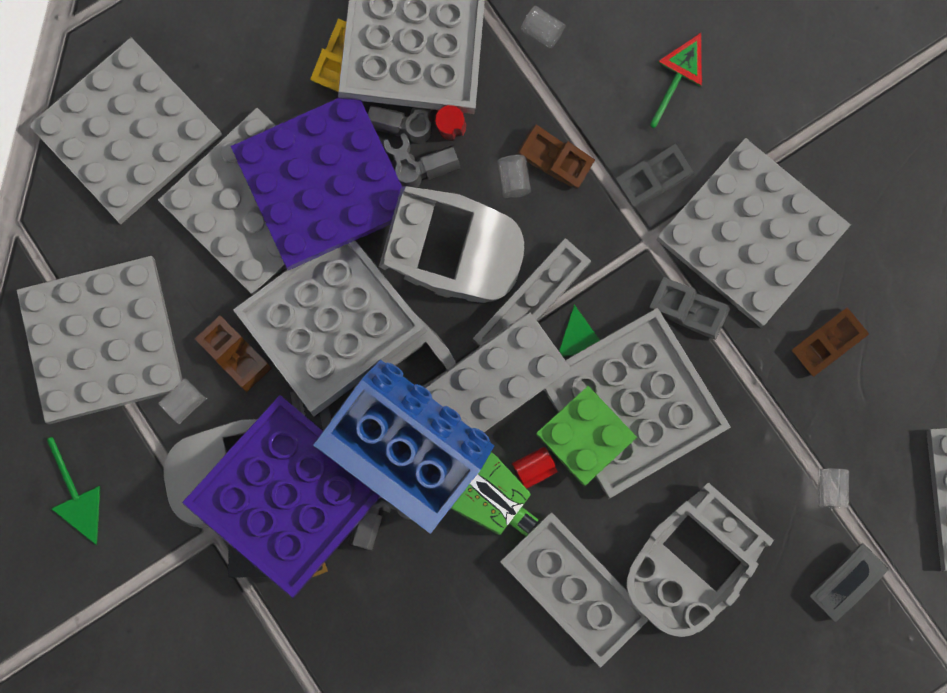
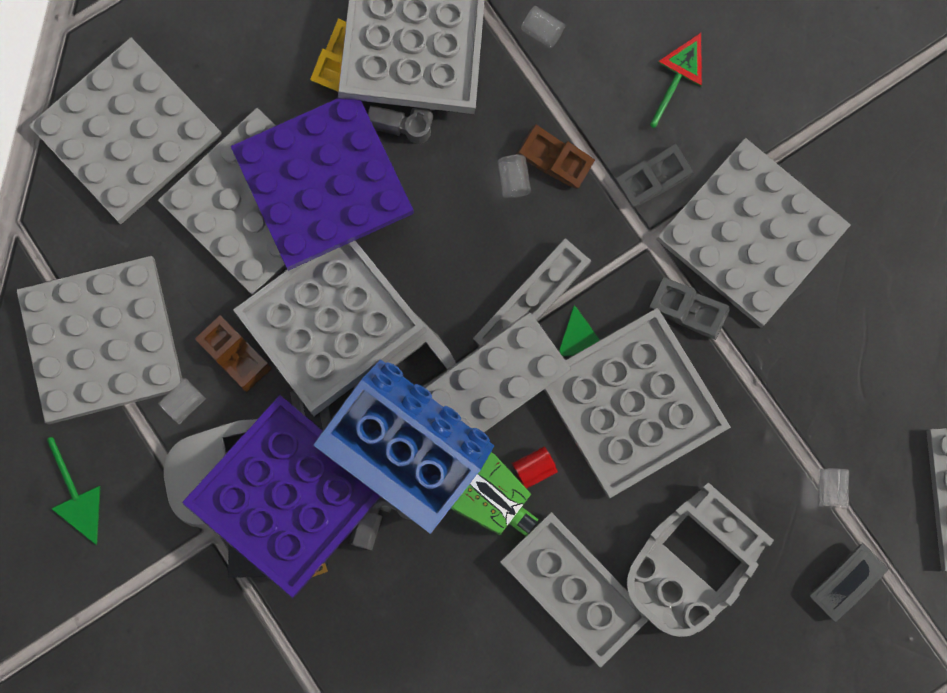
(432, 165): flat silver bar -> none
(450, 122): red piece -> none
(489, 253): light grey slope -> none
(586, 435): bright green plate -> none
(830, 342): reddish brown slope -> none

